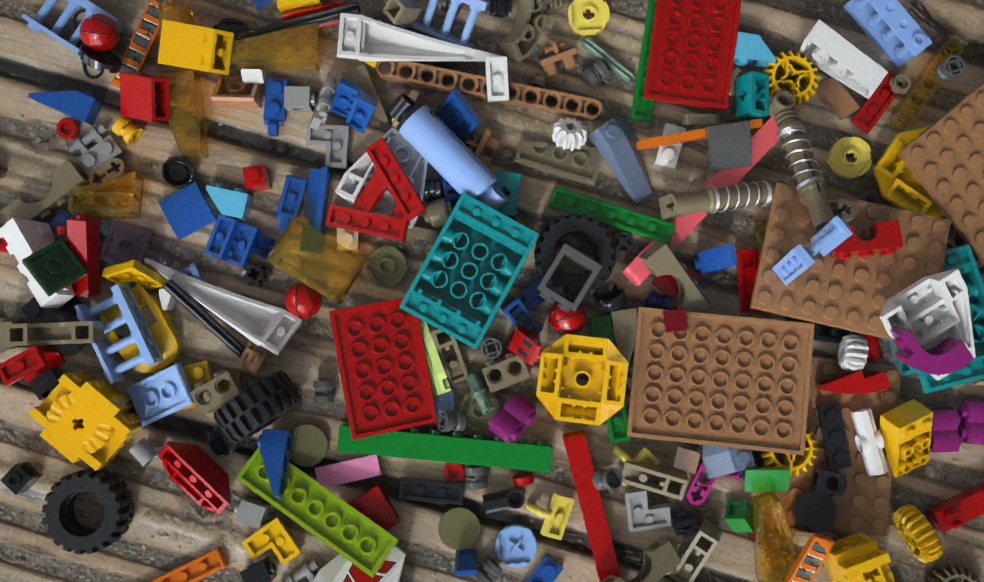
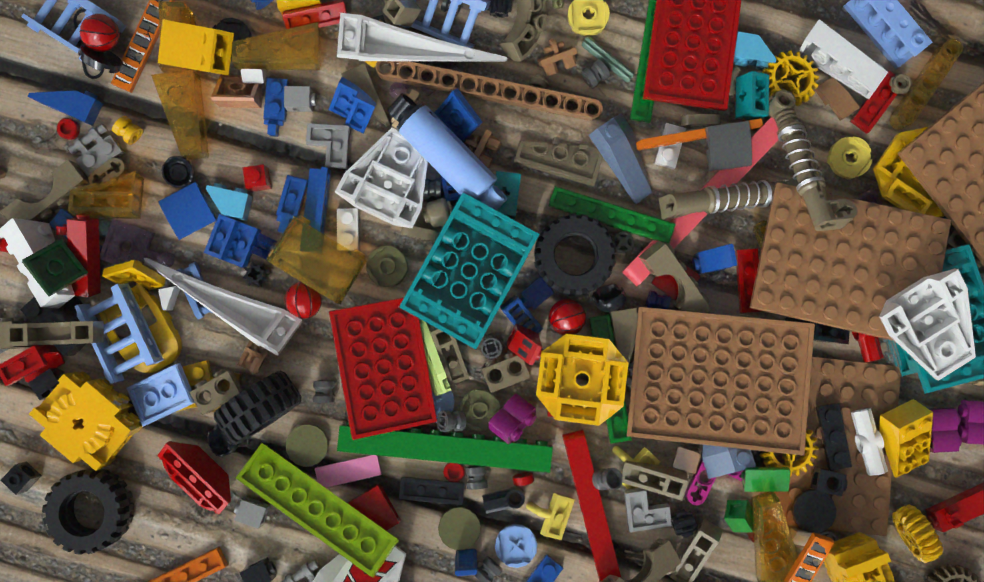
(145, 96): red brick -> none
(146, 451): light grey piece -> none
(204, 317): black axle -> none
(273, 536): yellow plate -> none
(275, 452): blue slope -> none
(320, 16): black axle -> none
(323, 103): light grey plate -> none
(387, 175): red plate -> none
(480, 393): sand green axle -> none
(497, 79): white plate -> none
(569, 133): white gear -> none
(581, 260): dark grey window -> none
(675, 320): dark red tile -> none
(801, 258): light blue fence -> none
(852, 353): white gear -> none
(856, 383): red slope -> none
(884, 238): red arch -> none
(940, 360): magenta arch -> none
(944, 69): dark grey wheel -> none

